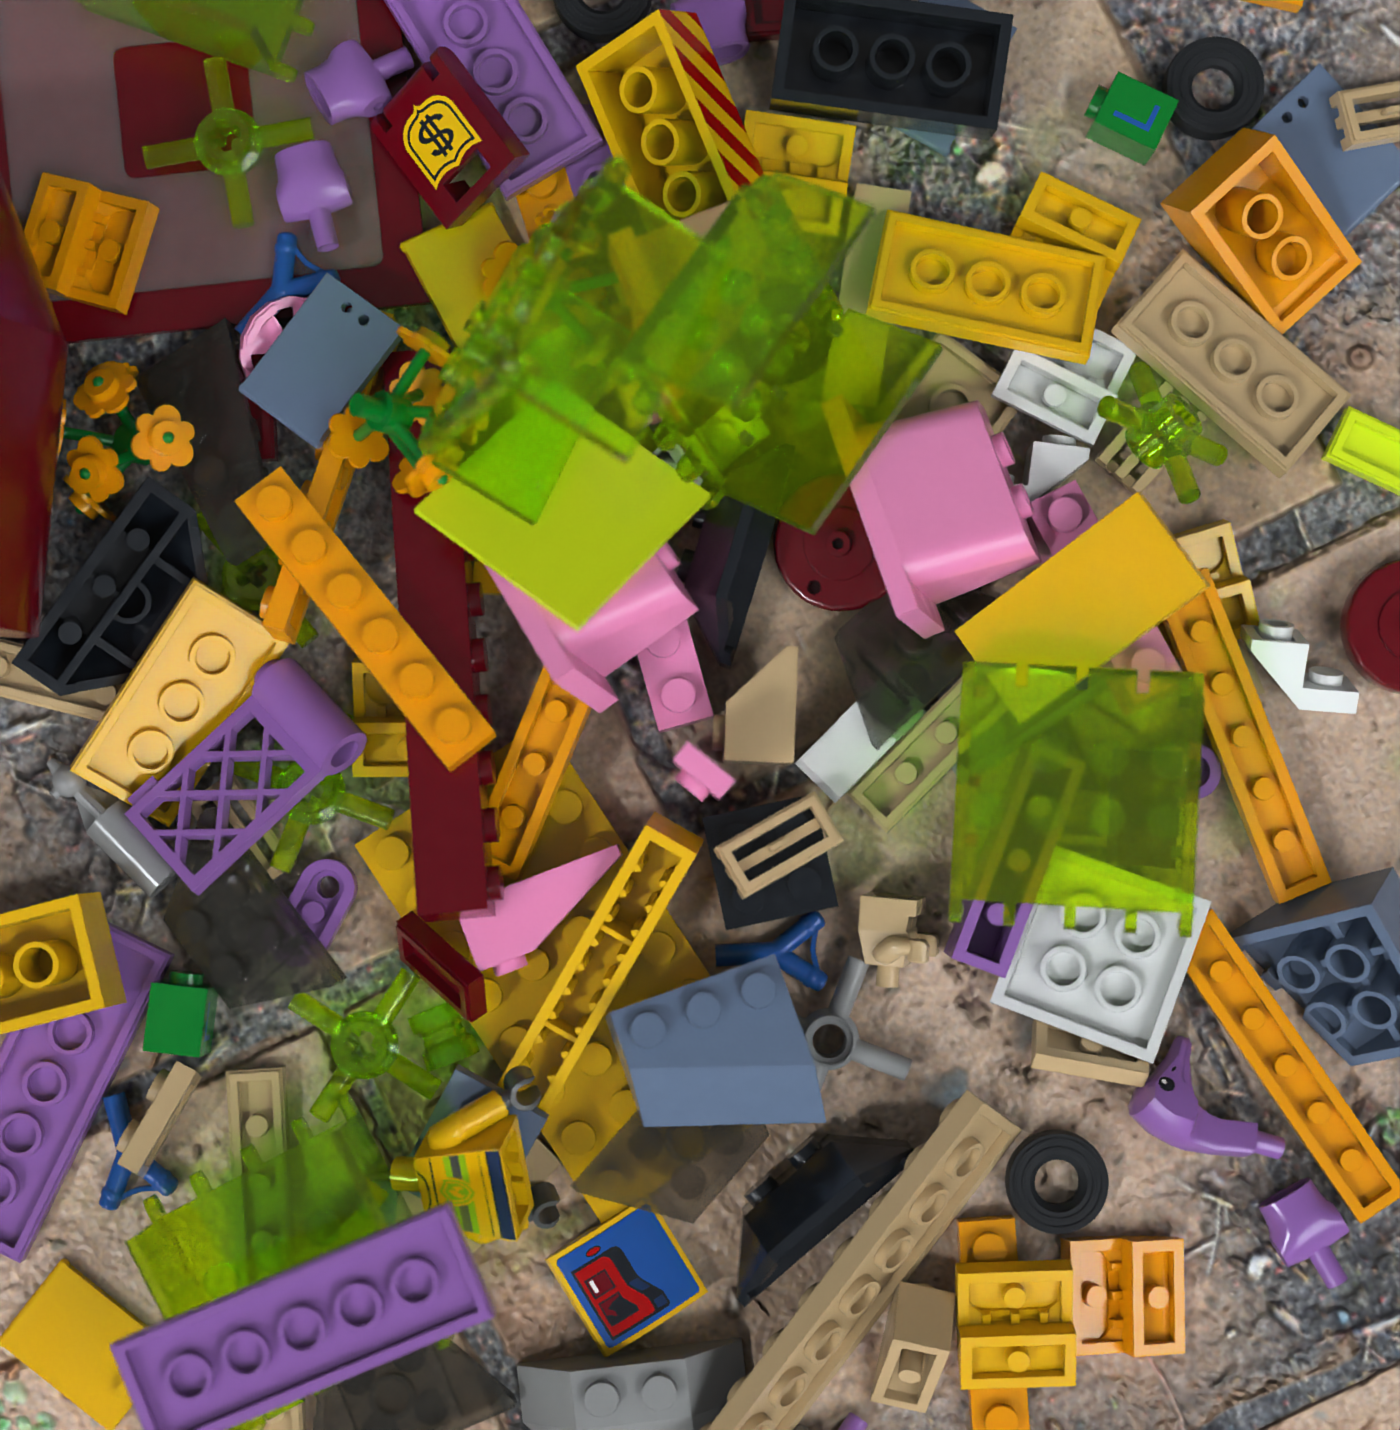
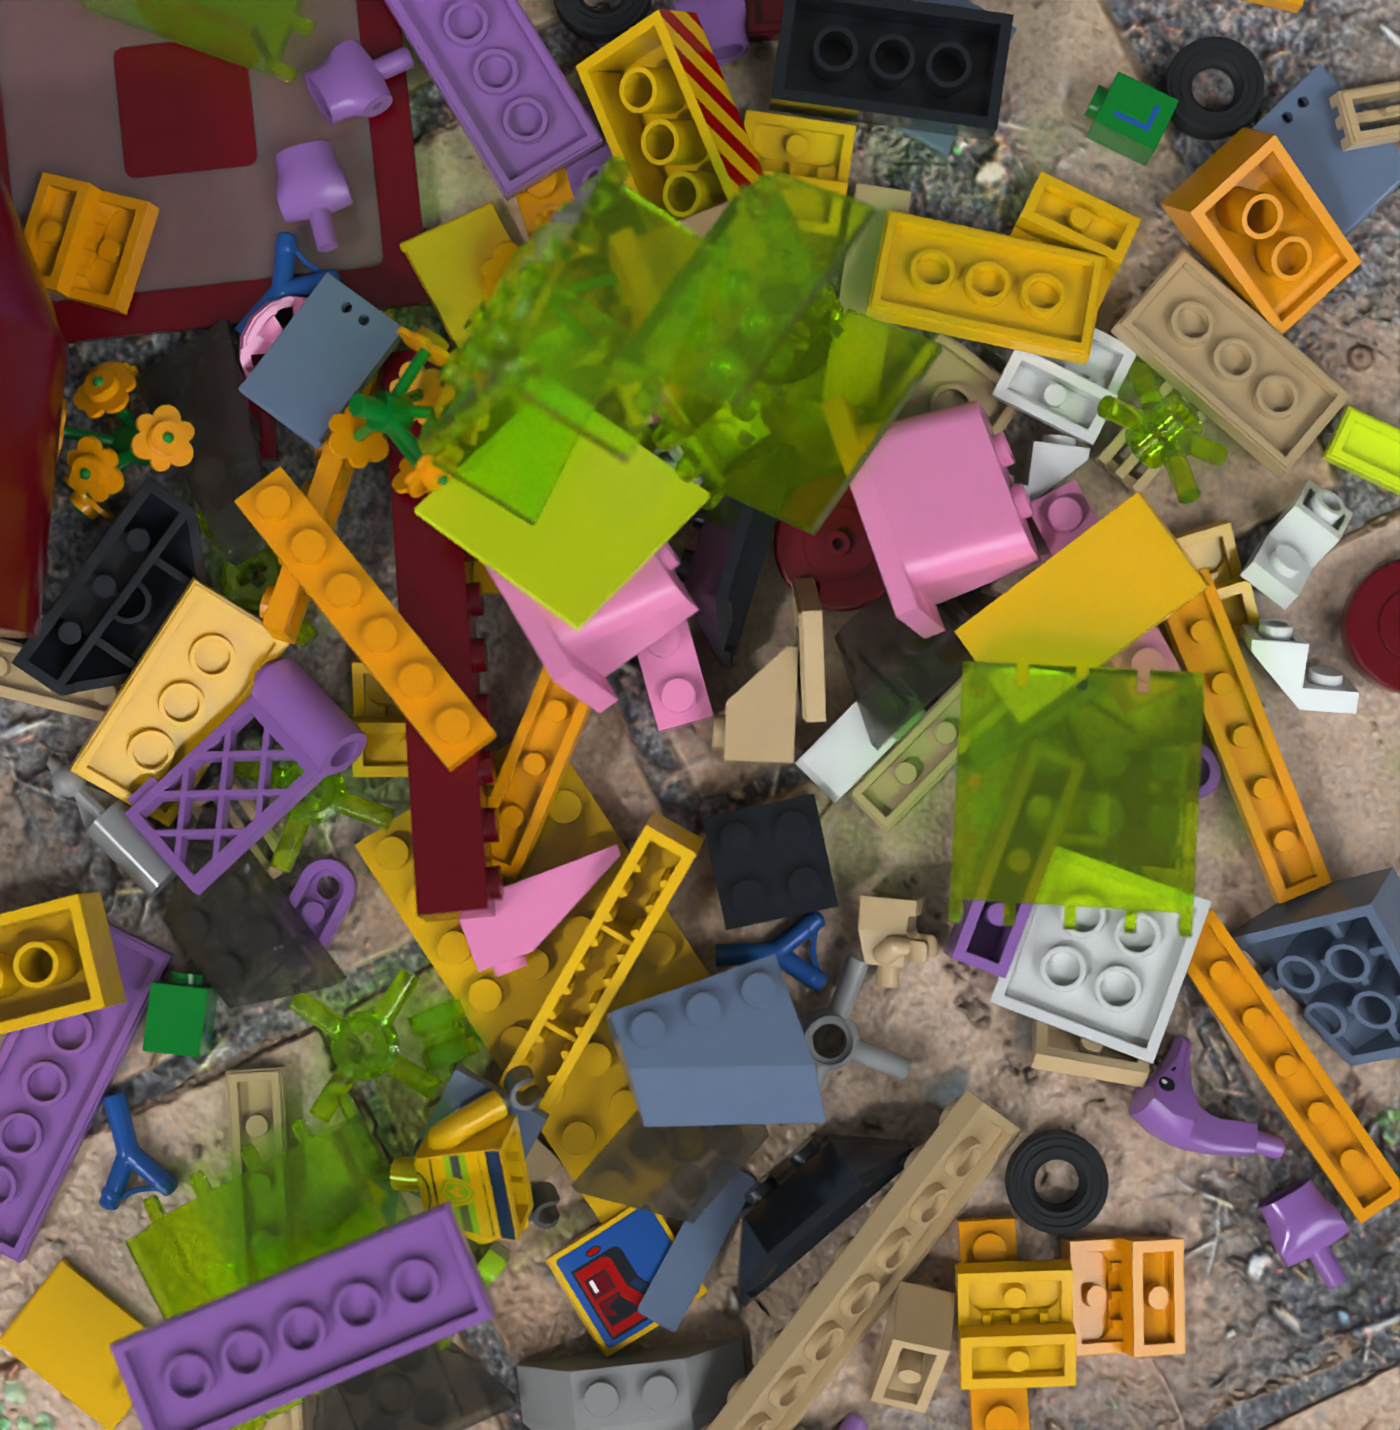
(168, 1096): tan plate -> none
(245, 148): clear neon green bar -> none
(438, 128): dark red container -> none
(441, 967): dark red tile -> none
(493, 1262): none -> lime tile
(693, 1255): none -> sand blue sticker
(700, 774): bright pink plate -> none
(736, 870): tan tile -> none
(809, 639): none -> tan tile
(1296, 543): none -> white slope

